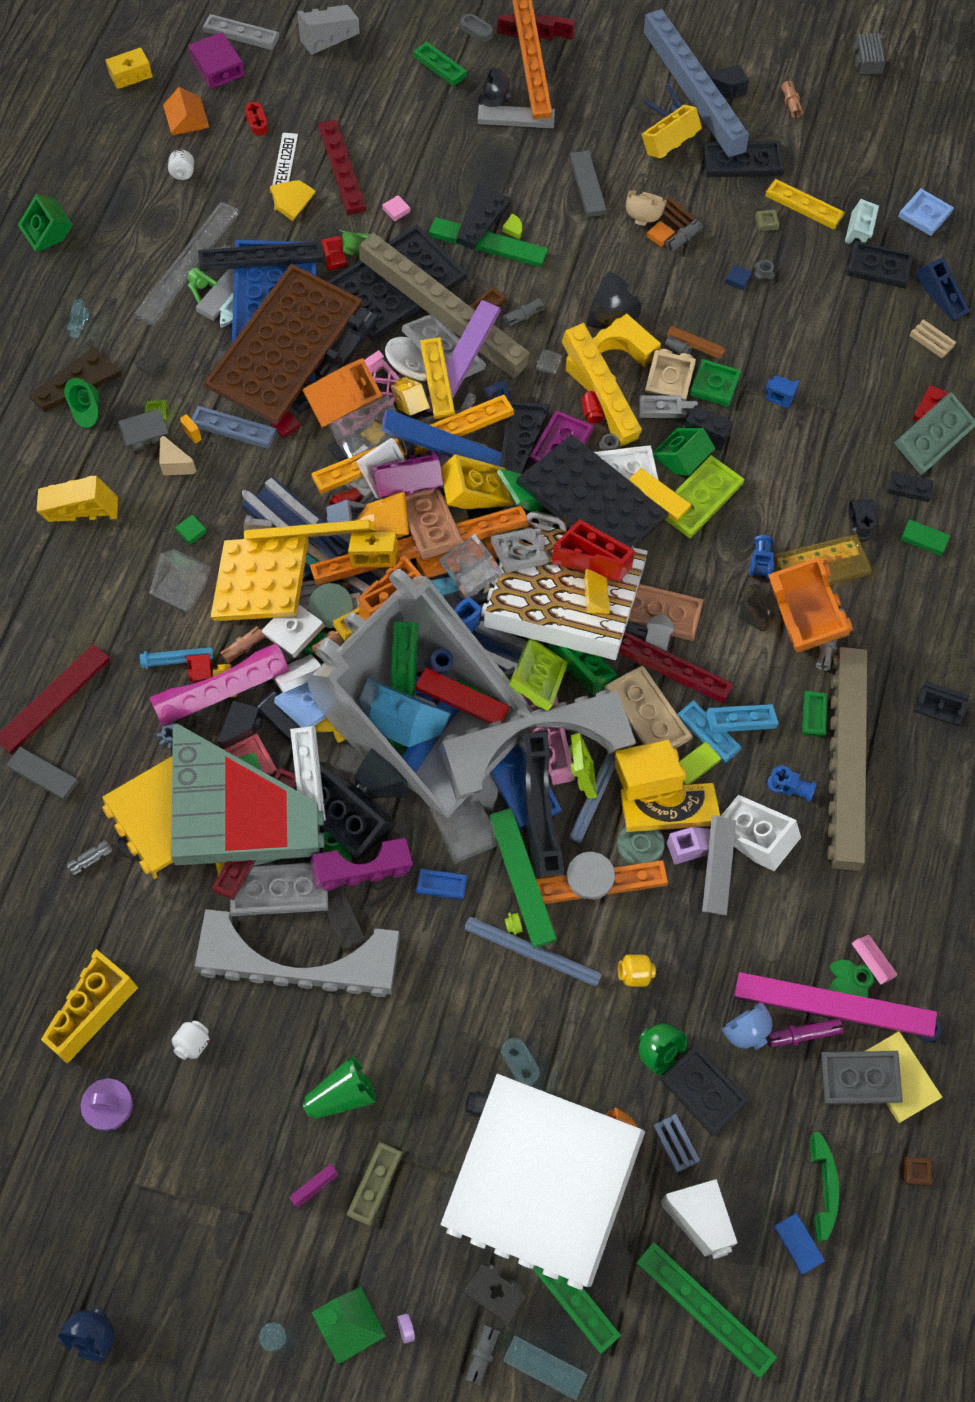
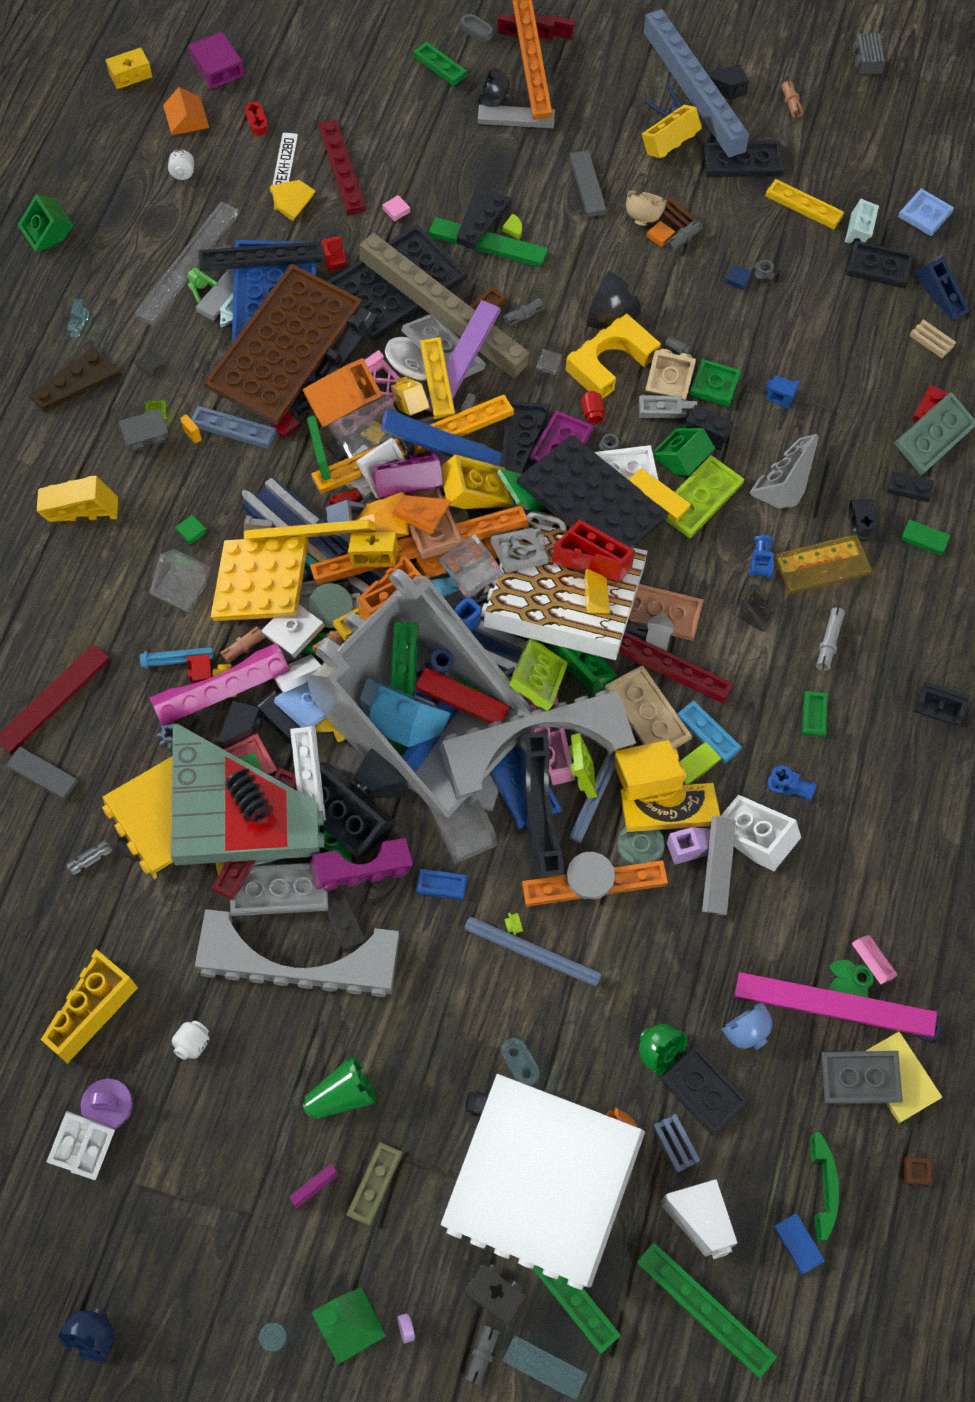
(80, 1145): none -> white slope
(83, 401): green piece -> none
(174, 460): tan slope -> none
(241, 31): light grey tile -> none
(248, 796): none -> black piece
(318, 447): none -> green tile
(327, 27): light grey wedge -> none
(351, 242): bright green piece -> none
(421, 511): none -> orange wing
(496, 390): dark blue tile -> none
(522, 878): green tile -> none
(616, 409): yellow arch -> none
(636, 970): yellow head -> none
(697, 342): dark orange axle -> none
(742, 718): dark azure plate -> none
(767, 220): olive tile -> none
(788, 477): none -> light grey wedge
(794, 1035): magenta pin -> none
(809, 605): orange cylinder -> none
(848, 760): dark tan brick -> none

